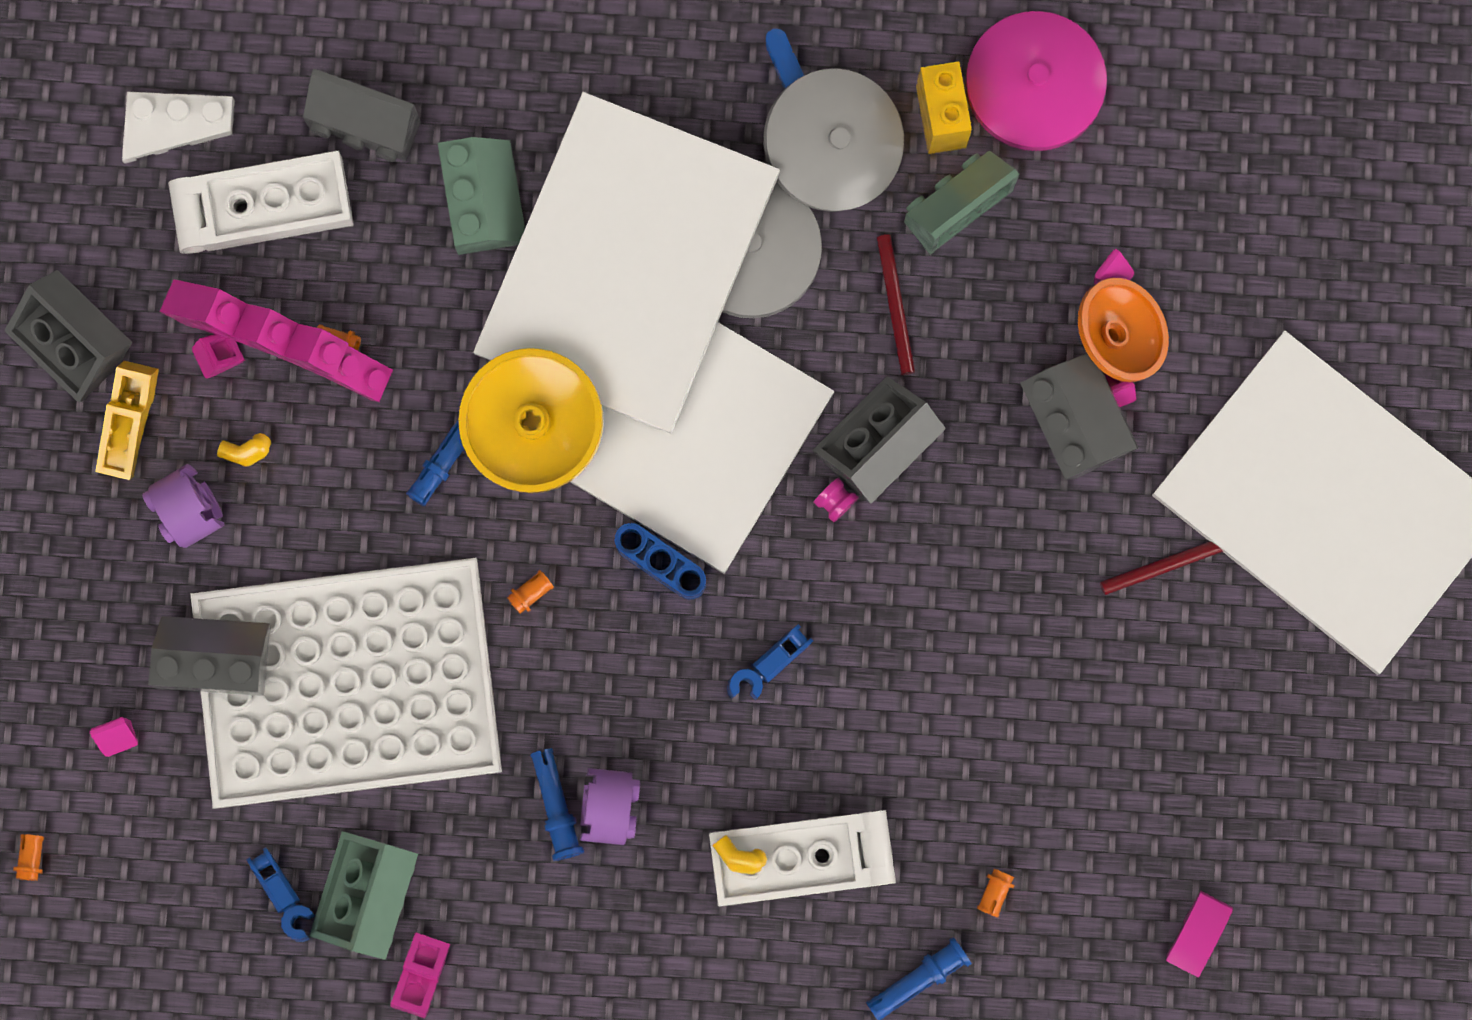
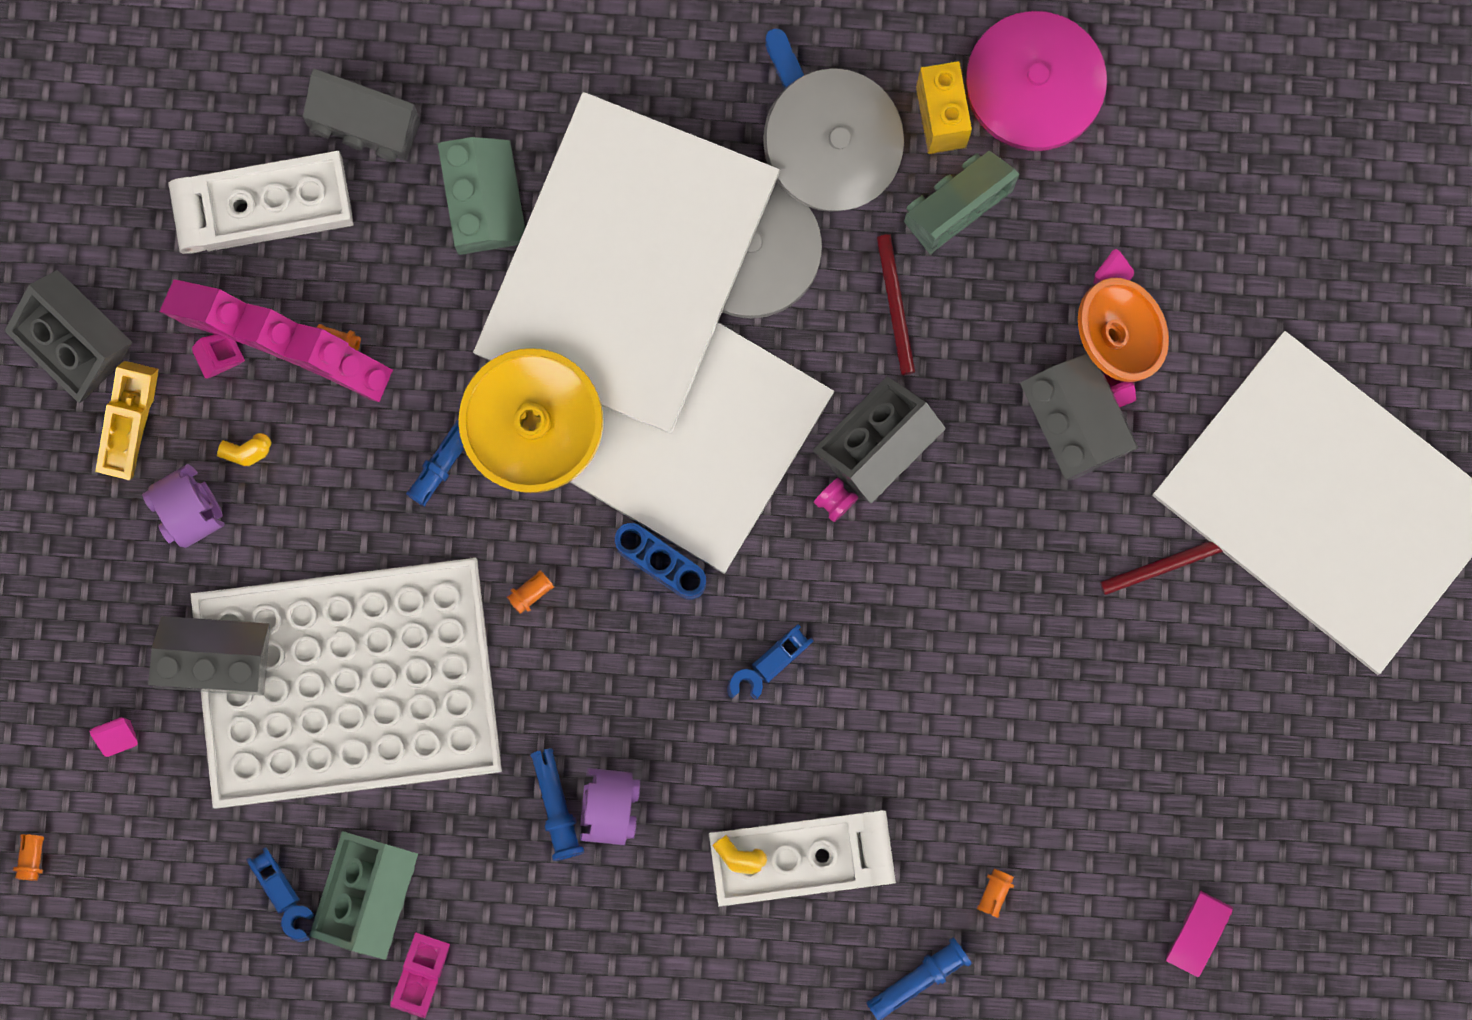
(173, 120): white wing -> none

